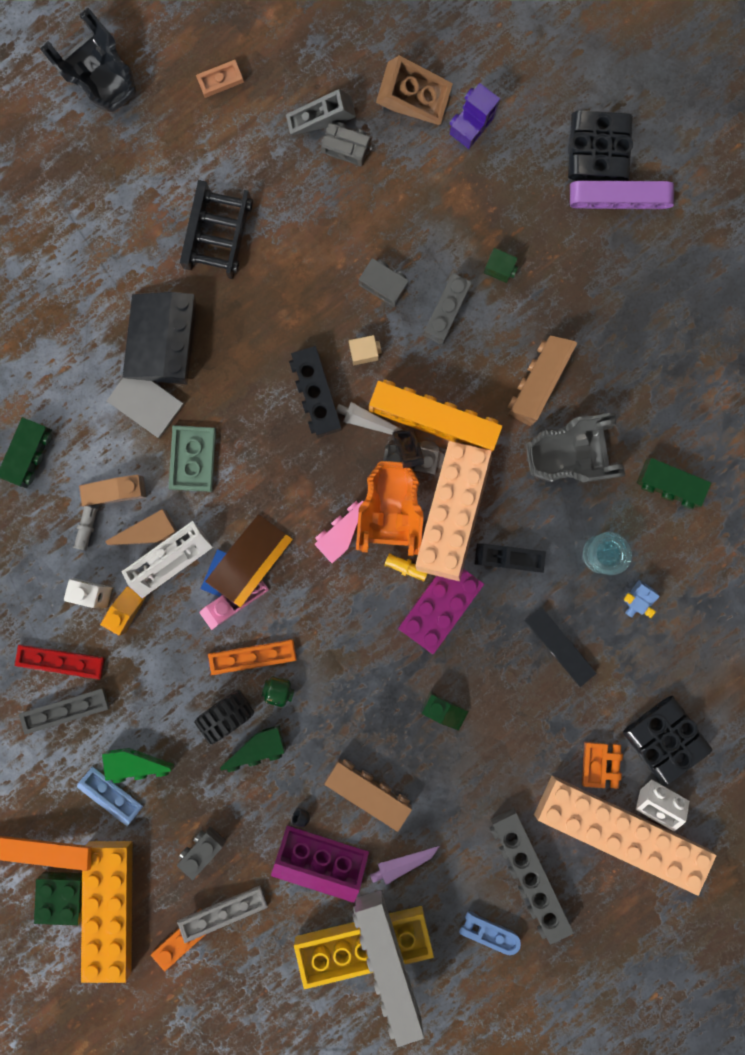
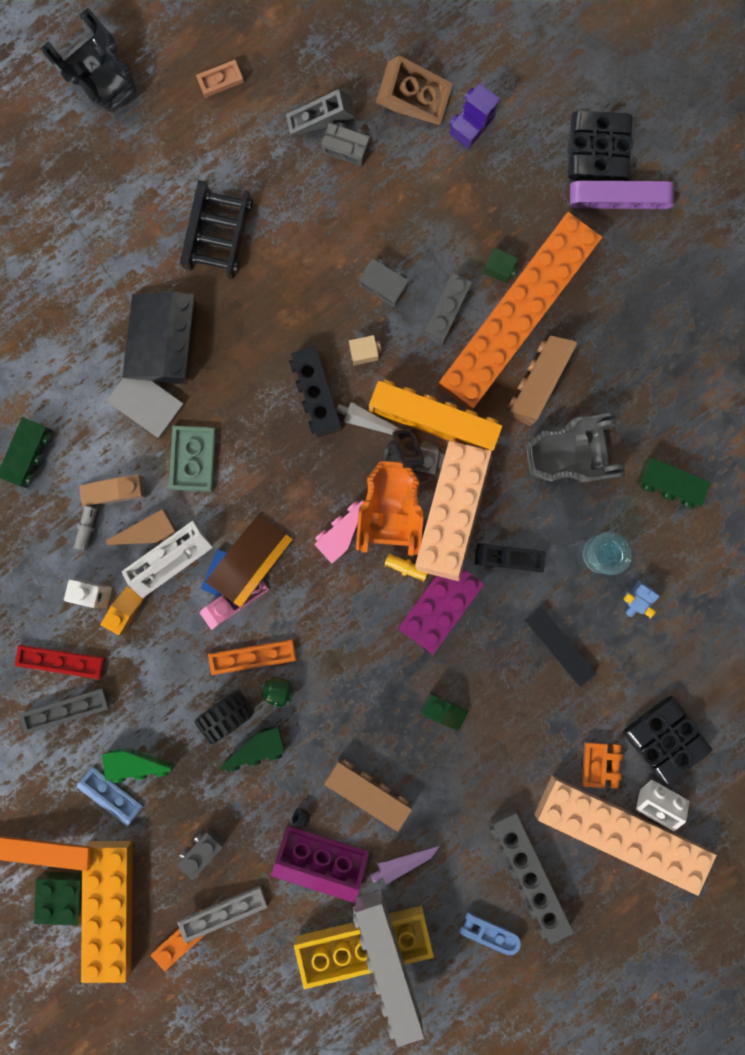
(519, 311): none -> orange brick

